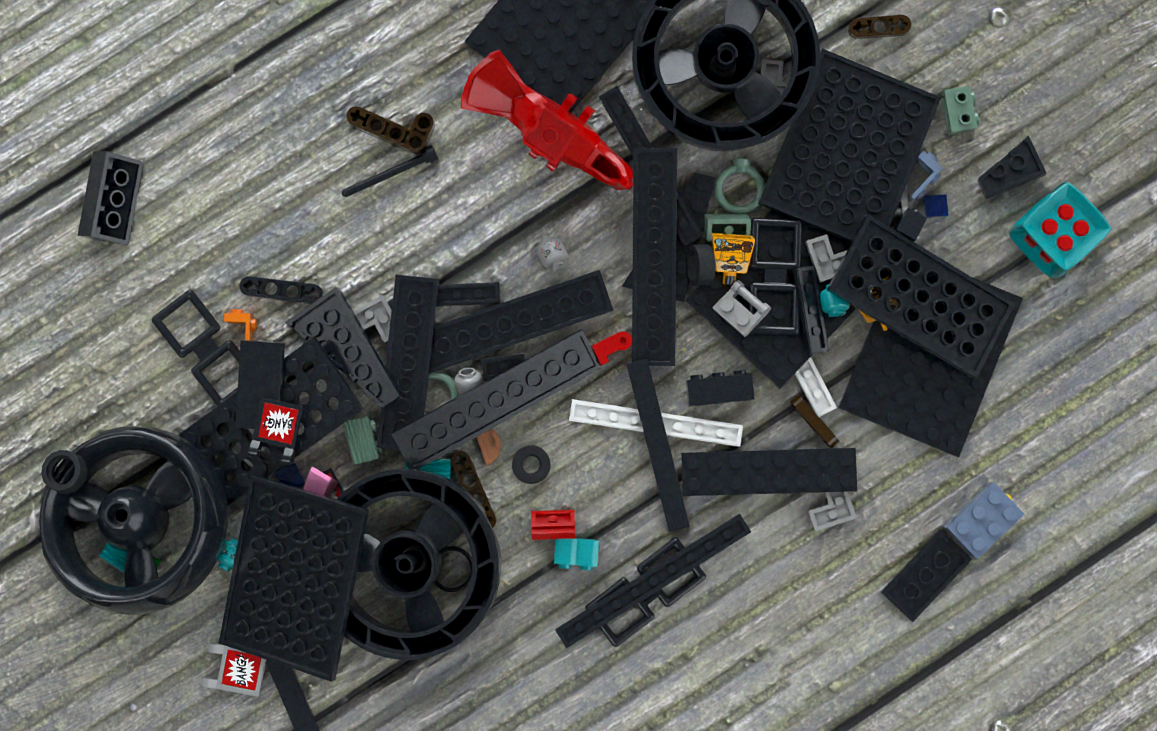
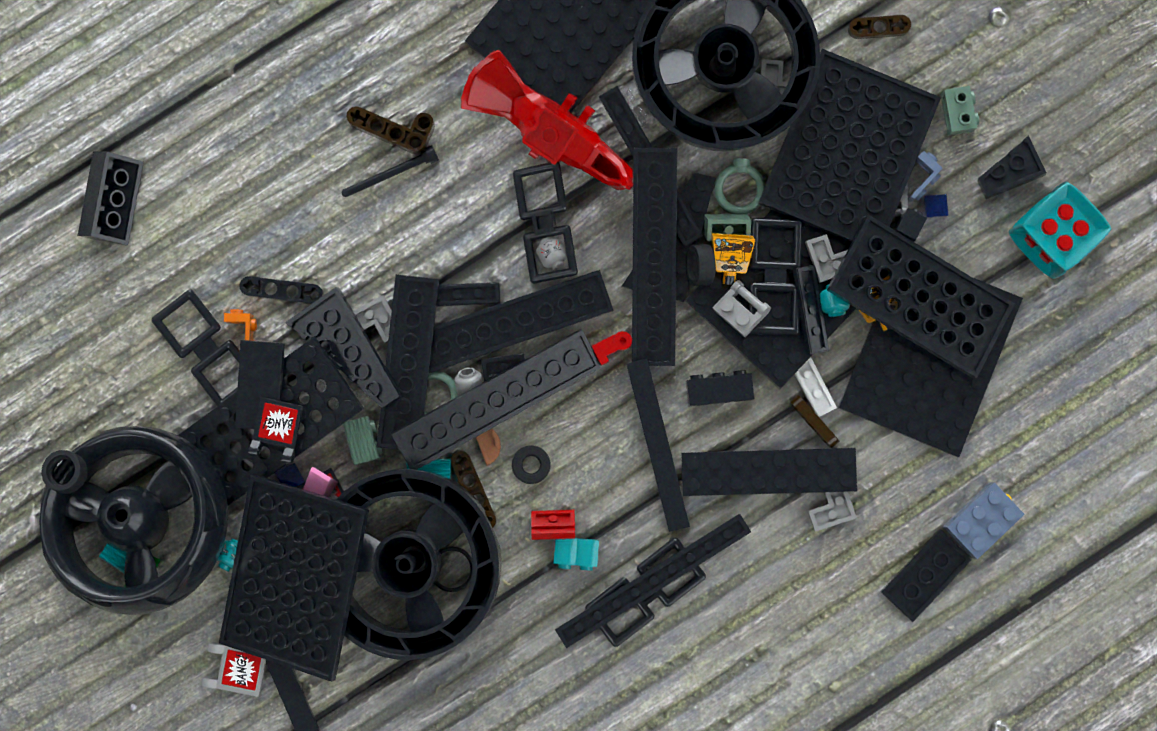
(545, 222): none -> black bar
(674, 425): white tile -> none

